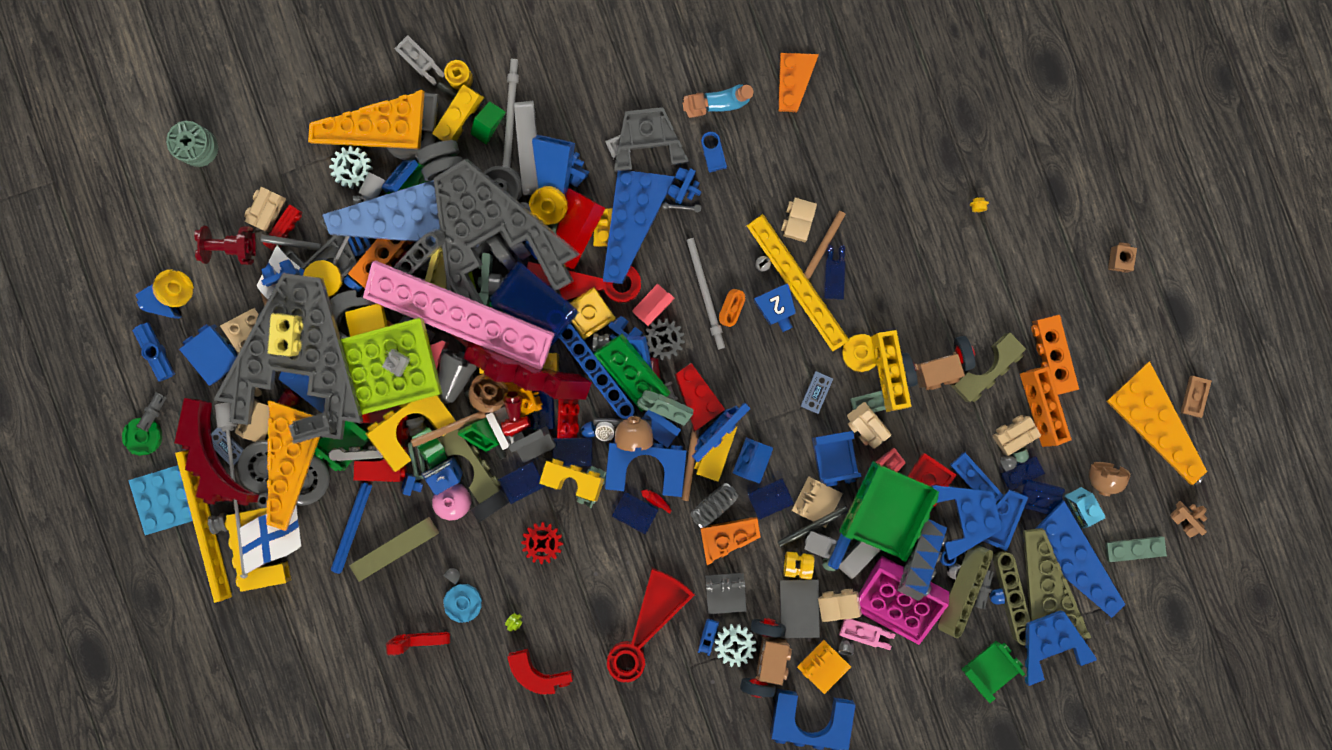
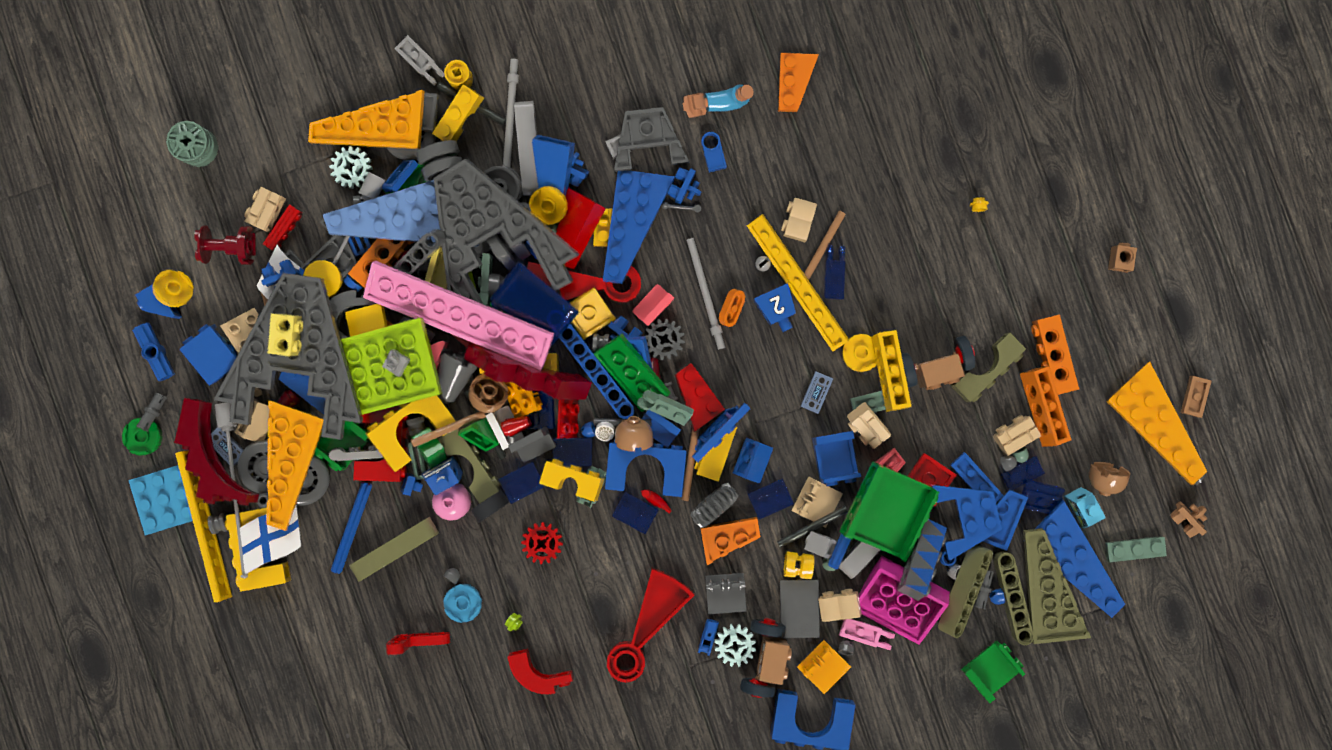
(290, 242): dark grey bar -> none
(312, 427): dark grey hinge -> none
(487, 122): green slope -> none
(513, 405): dark red cone -> none
(1049, 637): blue wing -> none

